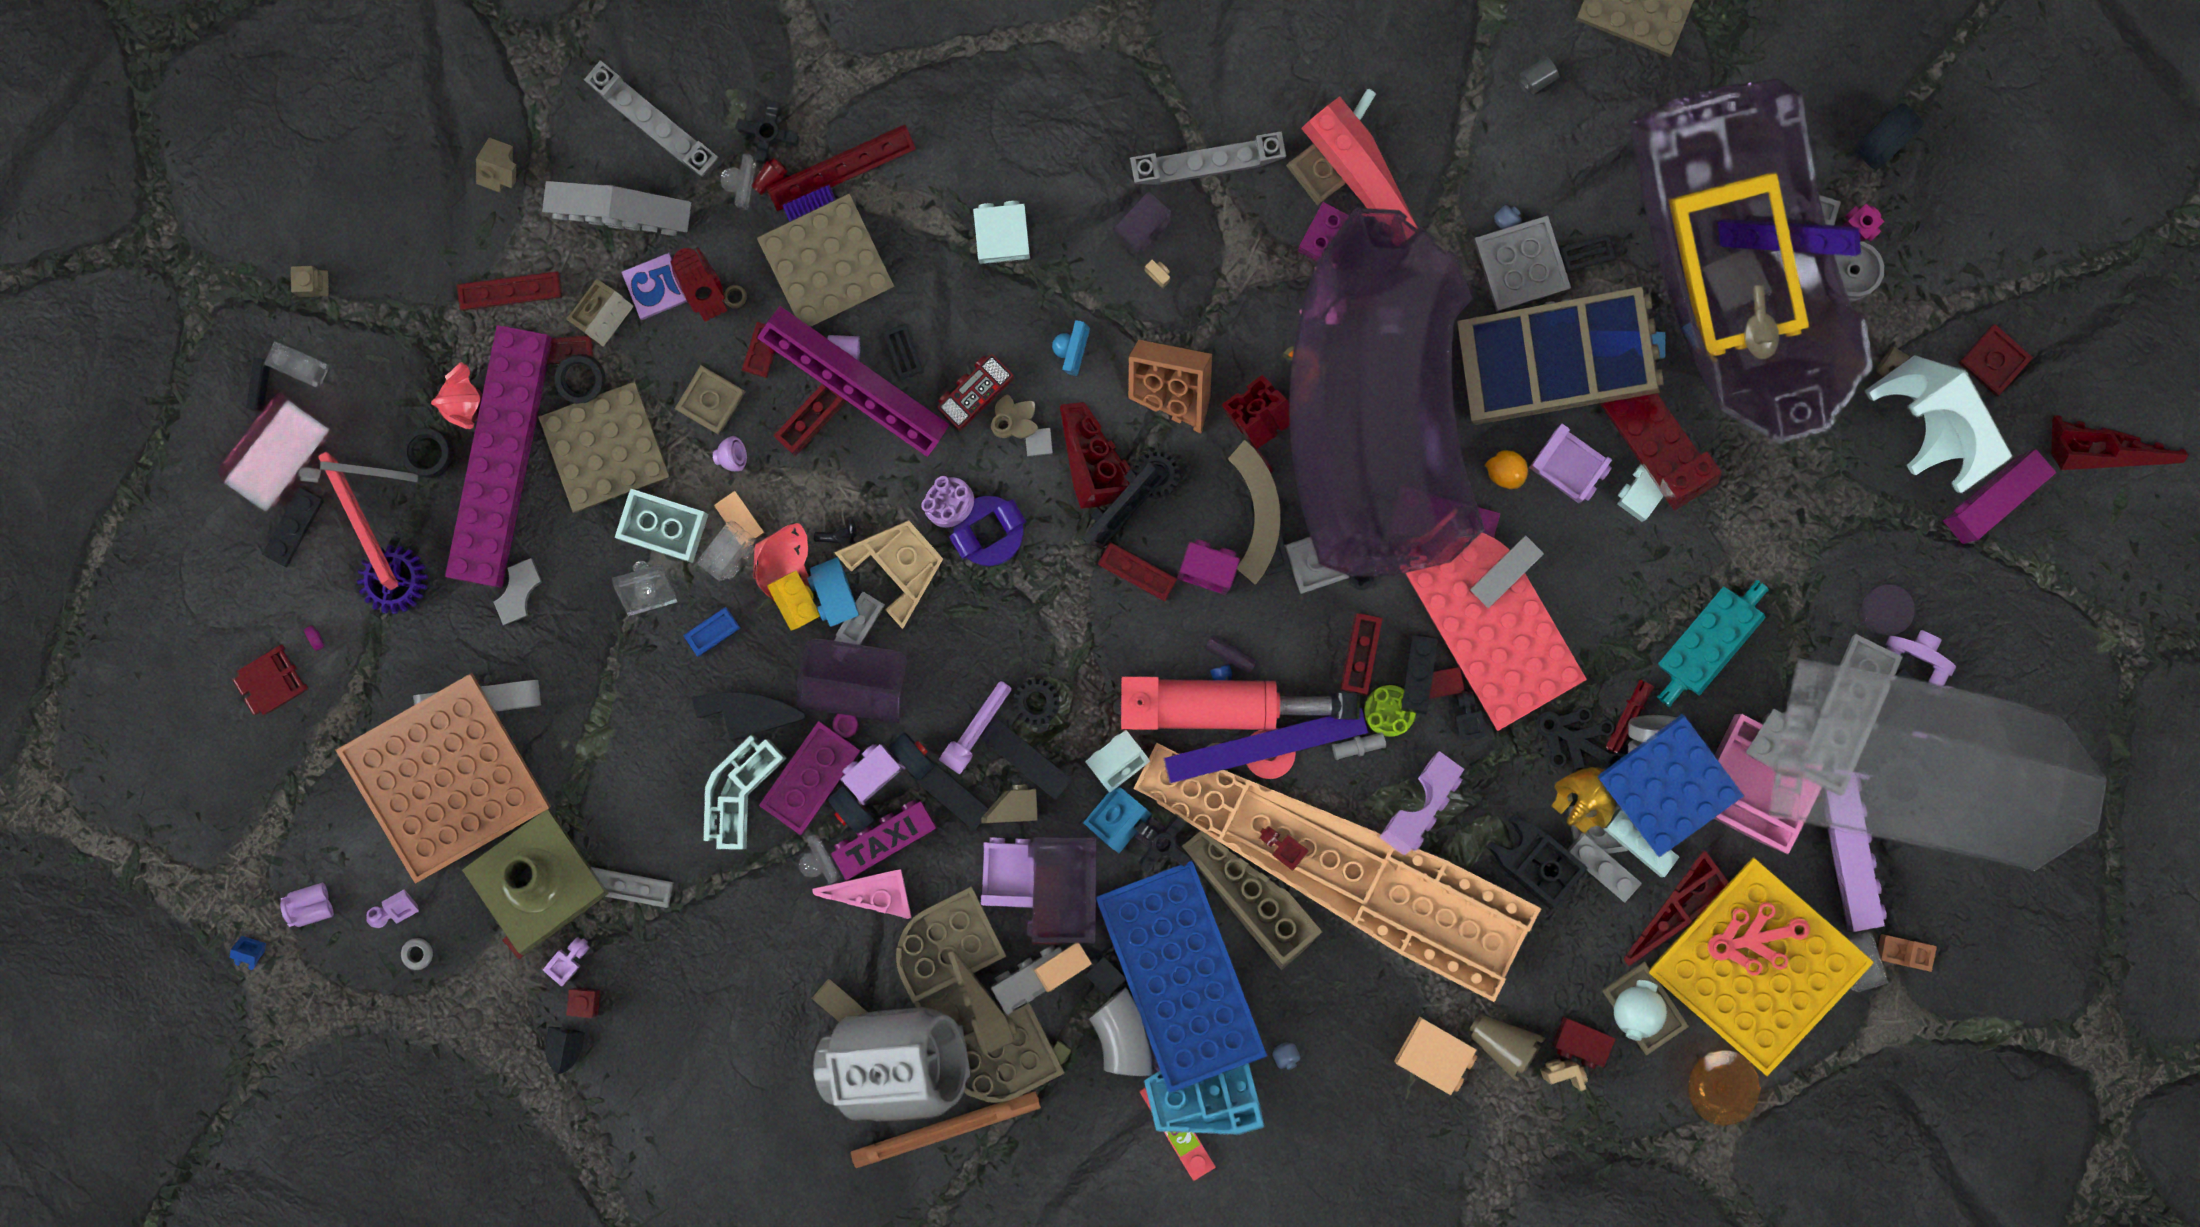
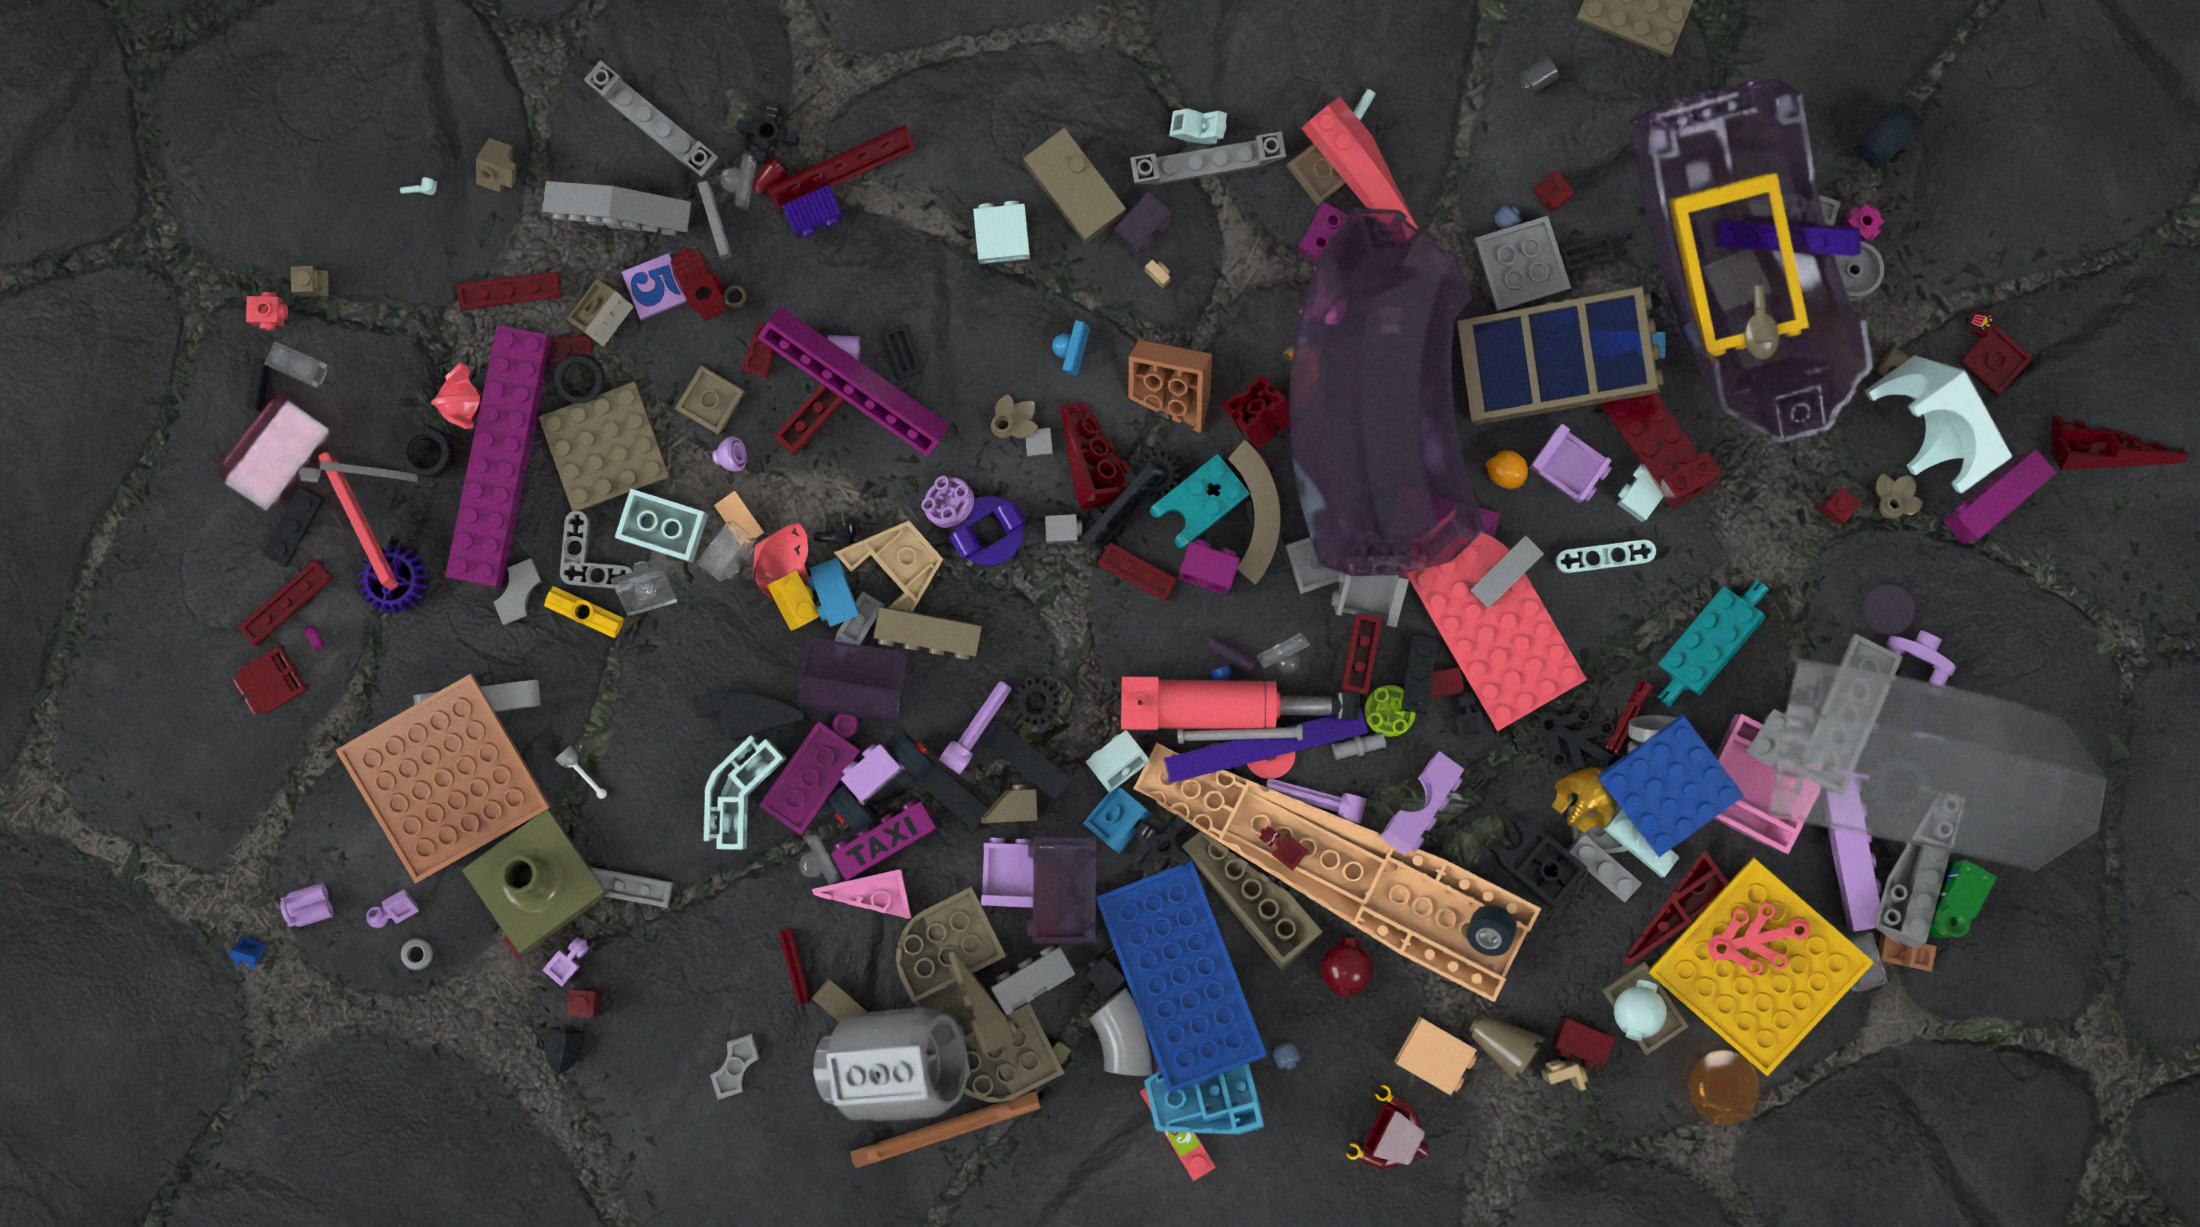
(266, 311): none -> coral brick
(285, 602): none -> dark red tile
(427, 187): none -> light aqua hand
(569, 606): none -> yellow piece
(569, 759): none -> hinge
(580, 559): none -> light grey beam
(712, 631): blue tile -> none
(714, 220): none -> light grey tile
(740, 1055): none -> light grey tile
(794, 966): none -> dark red axle
(825, 261): dark tan plate -> none
(927, 631): none -> dark tan brick
(975, 391): brick -> none
(1062, 529): none -> light grey brick
(1062, 967): light nougat tile -> none
(1074, 186): none -> dark tan brick
(1194, 503): none -> teal brick
(1198, 126): none -> light aqua brick
(1233, 734): none -> light grey bar
(1285, 655): none -> clear tile
(1347, 968): none -> dark red brick
(1348, 806): none -> lavender axle
(1371, 596): none -> light grey panel
(1393, 1136): none -> torso
(1491, 930): none -> black wheel
(1553, 191): none -> dark red panel
(1605, 556): none -> light aqua beam
(1839, 506): none -> dark red brick
(1900, 494): none -> dark tan plate
(1912, 895): none -> light grey wedge
(1960, 899): none -> green piece
(1982, 323): none -> tile

